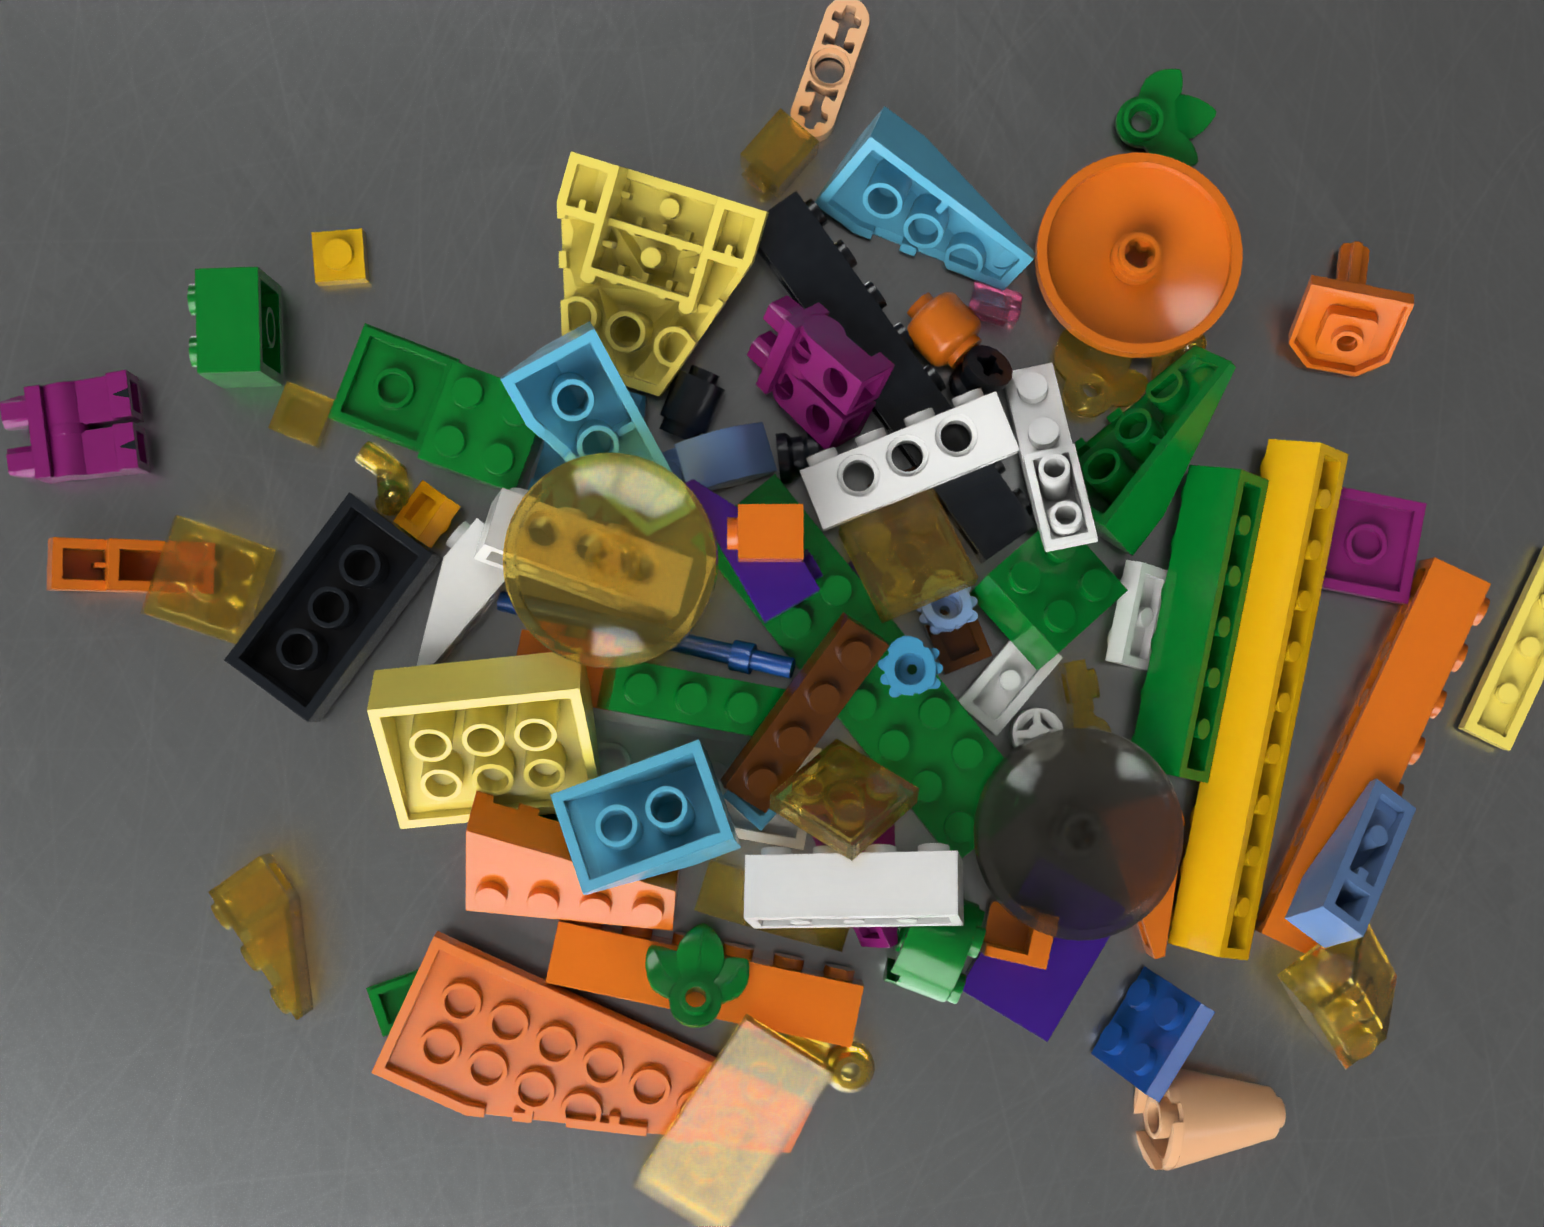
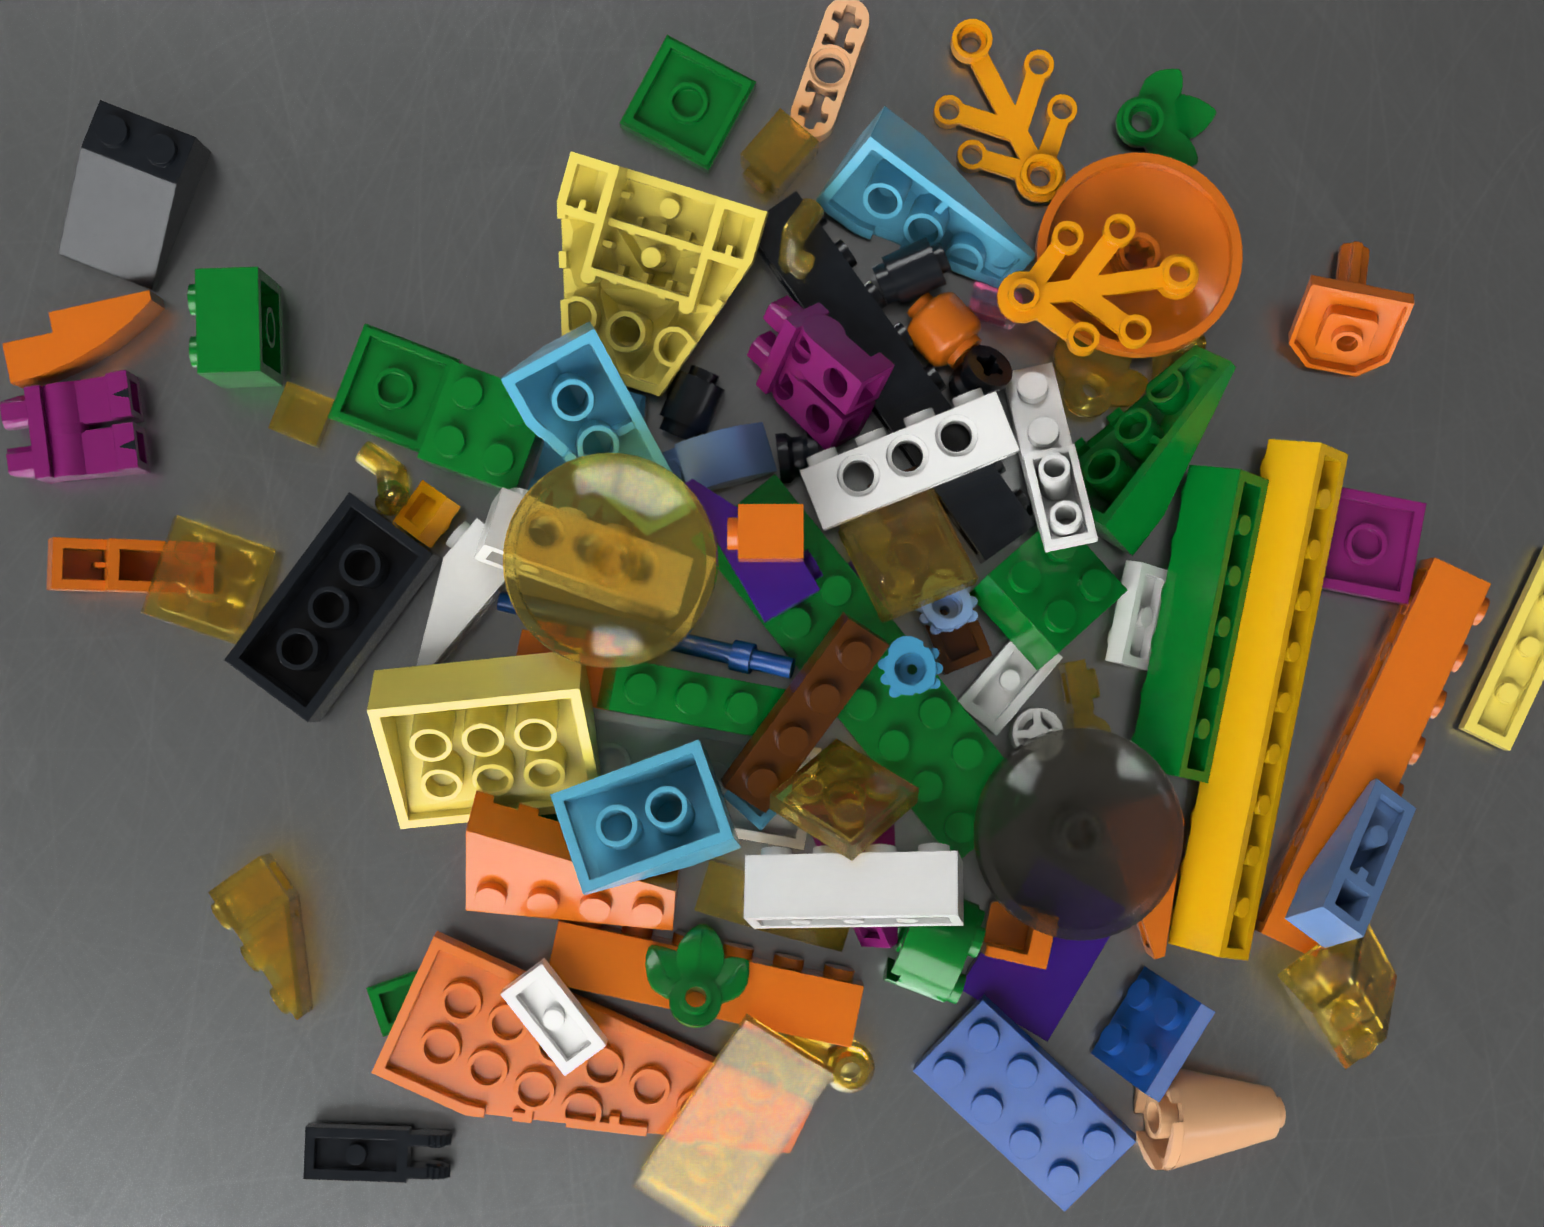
(80, 338): none -> orange slope
(130, 194): none -> slope
(340, 257): yellow plate -> none
(371, 1153): none -> black hinge
(554, 1017): none -> white plate
(688, 104): none -> green tile
(793, 238): none -> clear yellow arm
(912, 271): none -> black brick
(1010, 119): none -> light orange plant
(1024, 1103): none -> plate
(1089, 288): none -> light orange plant

